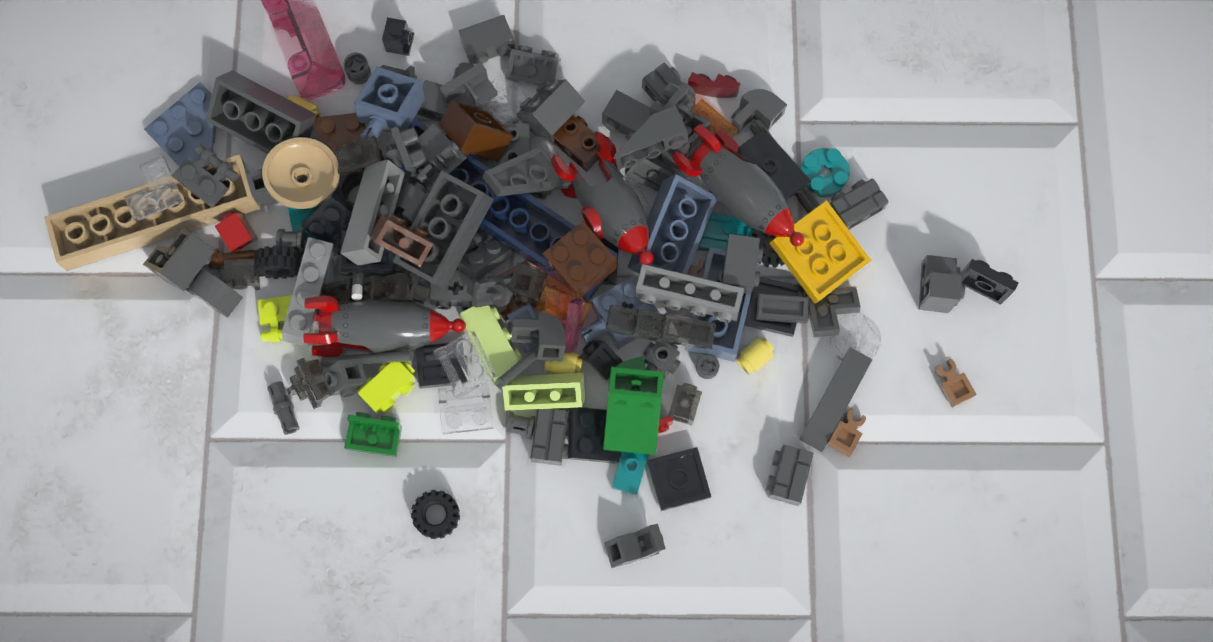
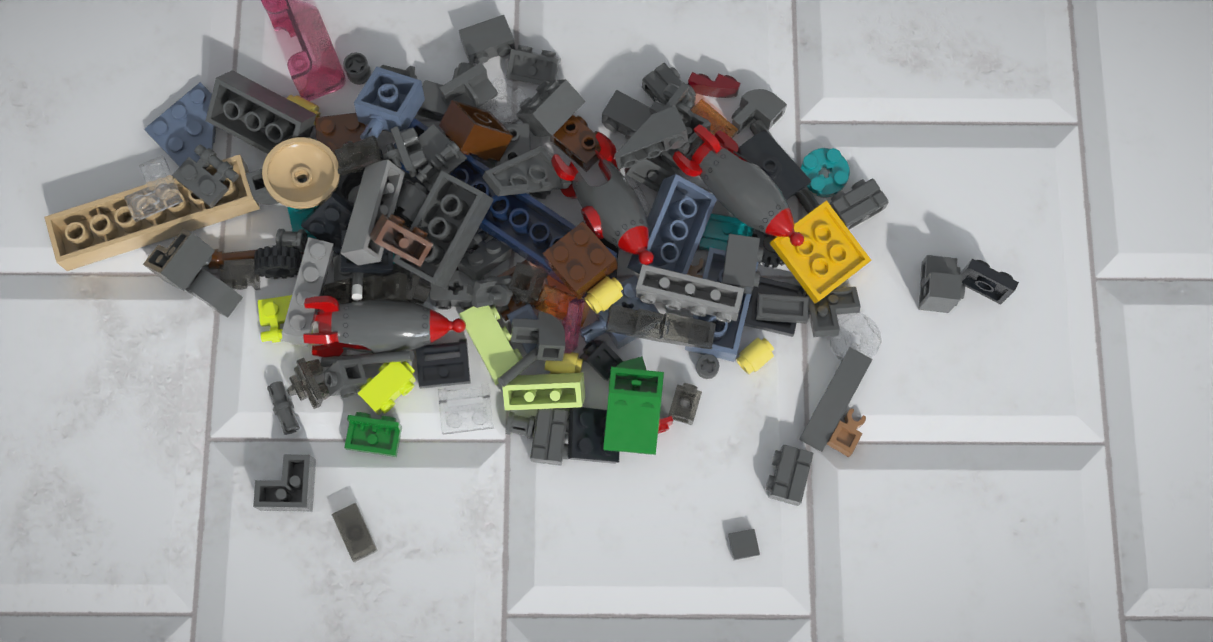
(235, 231): red brick -> none
(295, 489): none -> dark grey brick
(354, 532): none -> clear smoke plate
(397, 37): black brick -> none
(419, 514): black tyre -> none
(472, 361): clear plate -> none
(604, 294): none -> light yellow brick
(630, 472): teal plate -> none
(635, 546): dark grey brick -> none
(666, 365): dark grey brick -> none
(679, 479): black plate -> none
(744, 544): none -> dark grey tile
(956, 387): medium nougat plate -> none

